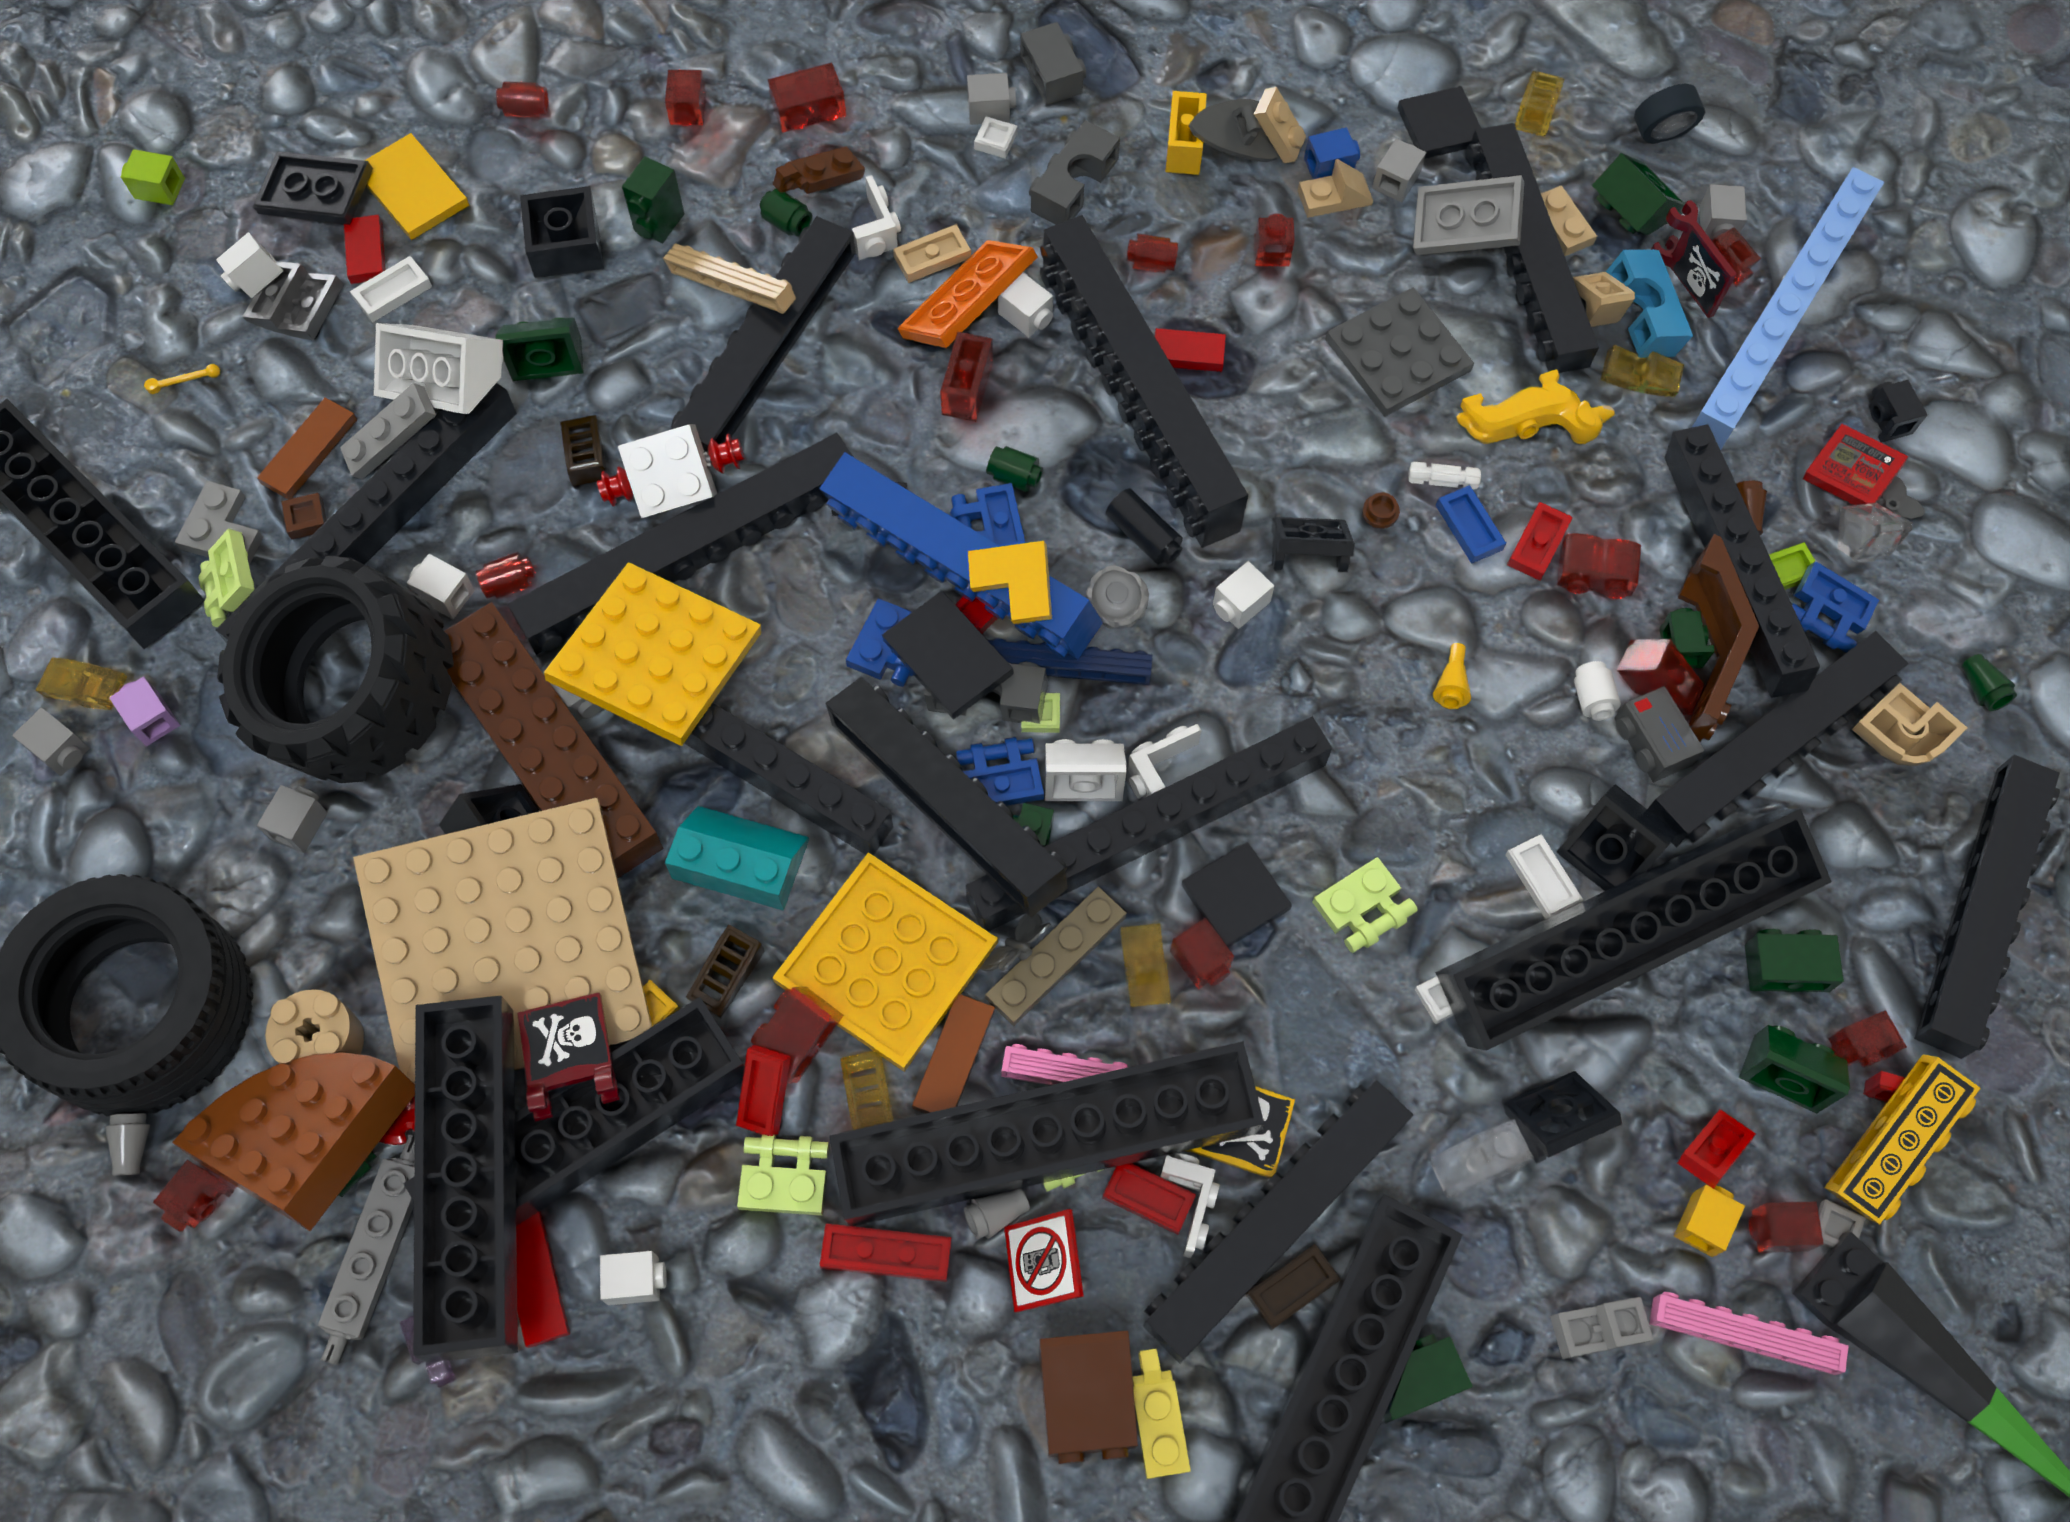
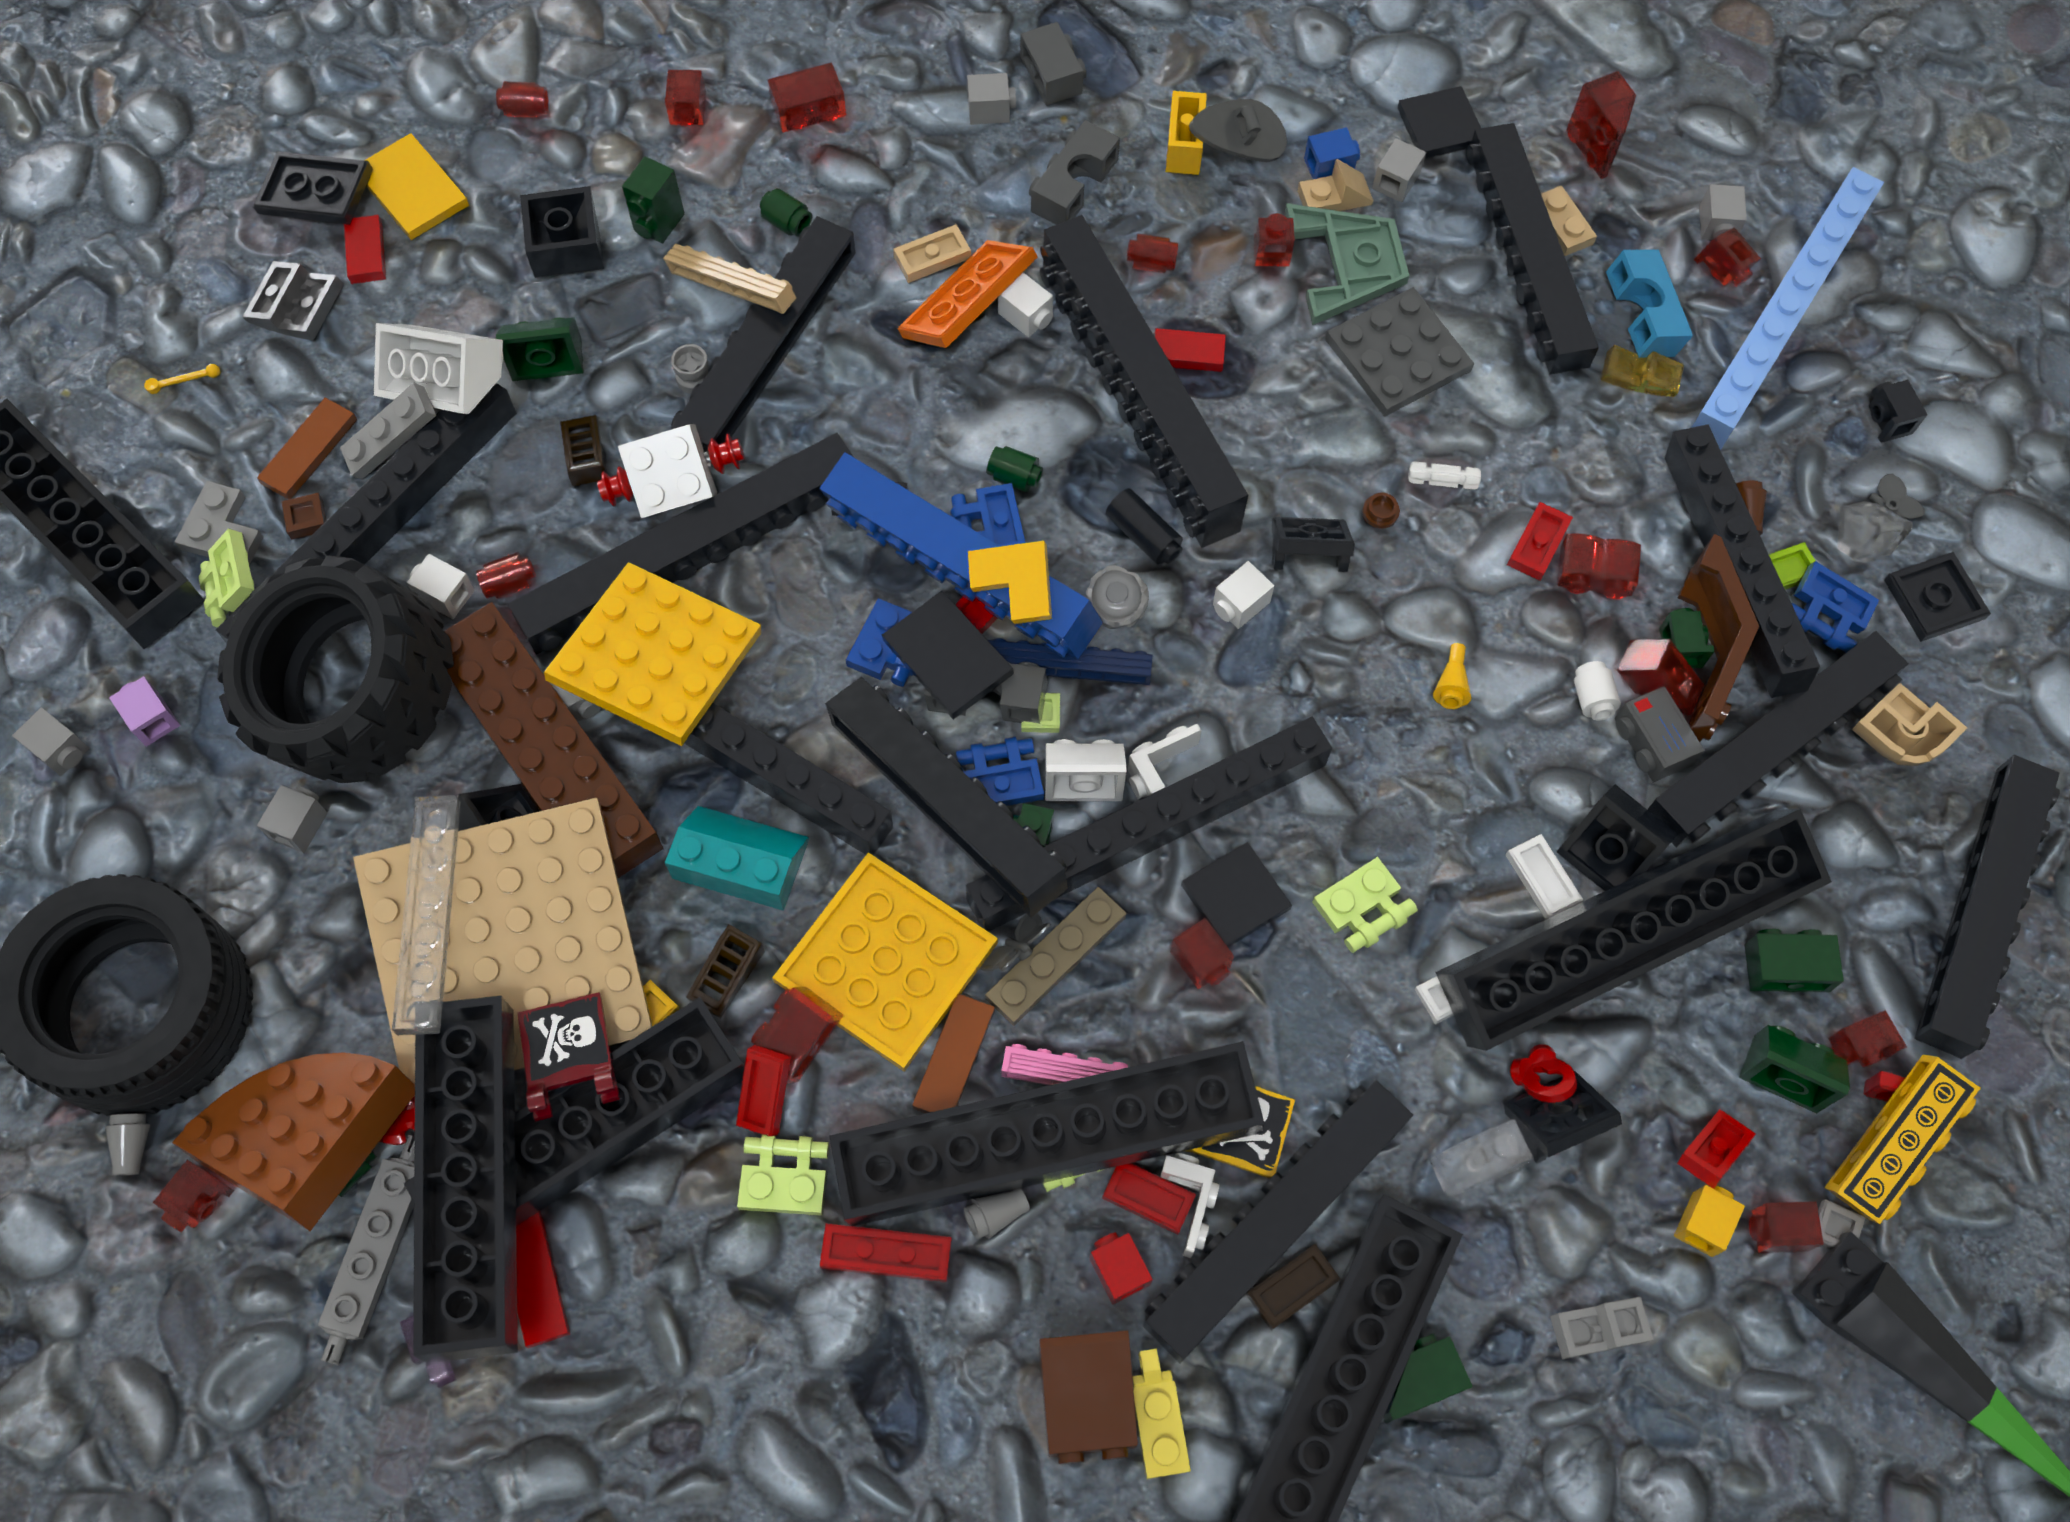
(80, 682): clear yellow slope -> none
(152, 177): lime brick -> none
(248, 266): white brick -> none
(313, 1017): tan brick -> none
(391, 289): white tile -> none
(426, 916): none -> clear plate
(631, 1277): white brick -> none
(690, 366): none -> light grey wheel
(819, 171): reddish brown hinge -> none
(871, 1115): clear yellow slope -> none
(880, 235): white bracket -> none
(966, 376): clear red brick -> none
(995, 137): white tile -> none
(1043, 1261): piece -> none
(1119, 1266): none -> red brick
(1145, 965): clear yellow slope -> none
(1280, 125): tan plate -> none
(1363, 256): none -> sand green wing
(1469, 215): light grey plate -> none
(1470, 524): blue tile -> none
(1531, 410): yellow animal -> none
(1539, 104): clear yellow slope -> none
(1543, 1060): none -> red piece
(1601, 120): none -> clear red slope
(1604, 297): tan slope -> none
(1636, 195): dark green slope -> none
(1669, 113): black wheel -> none
(1696, 260): flag -> none
(1749, 1333): bright pink piece -> none
(1855, 467): red tile -> none
(1937, 596): none -> black tile
(1988, 683): dark green cone -> none

